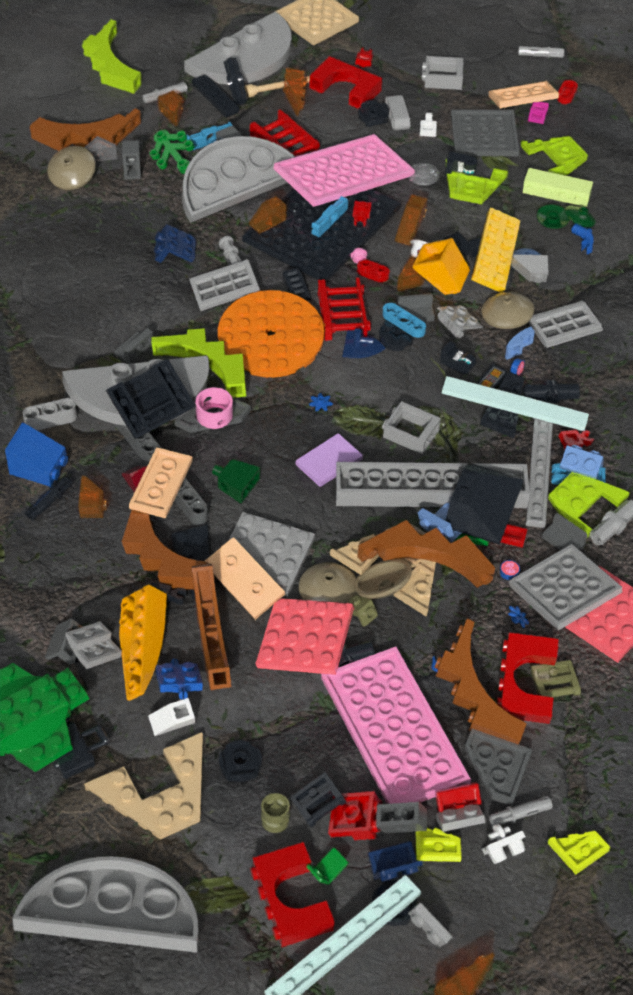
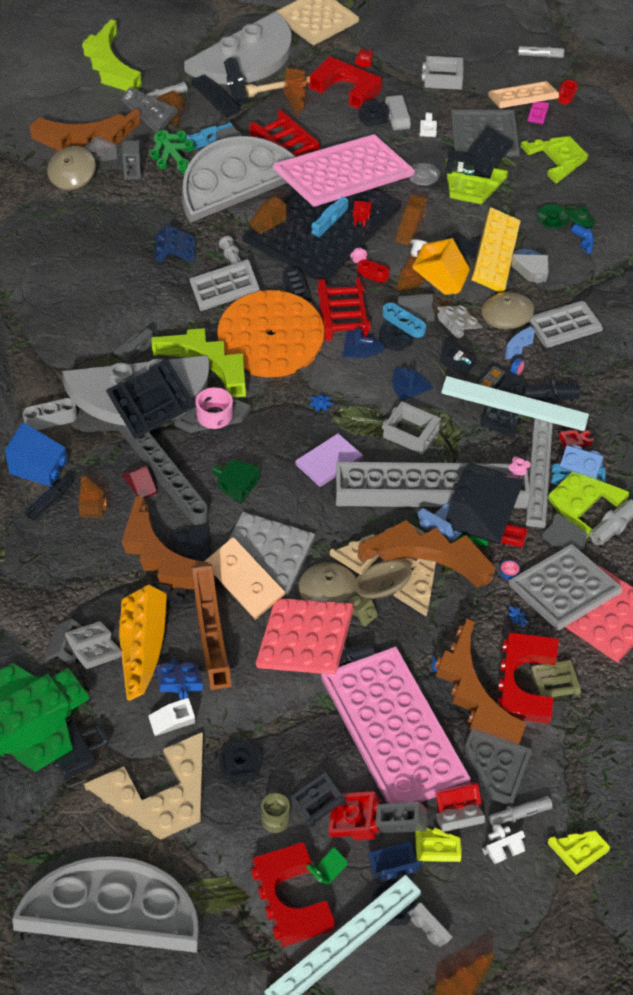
(152, 111): none -> flat silver wing
(160, 482): light nougat plate -> none
(409, 383): none -> dark blue shield
(489, 150): none -> black plate
(519, 466): none -> bright pink plate
(557, 187): yellowish green brick -> none

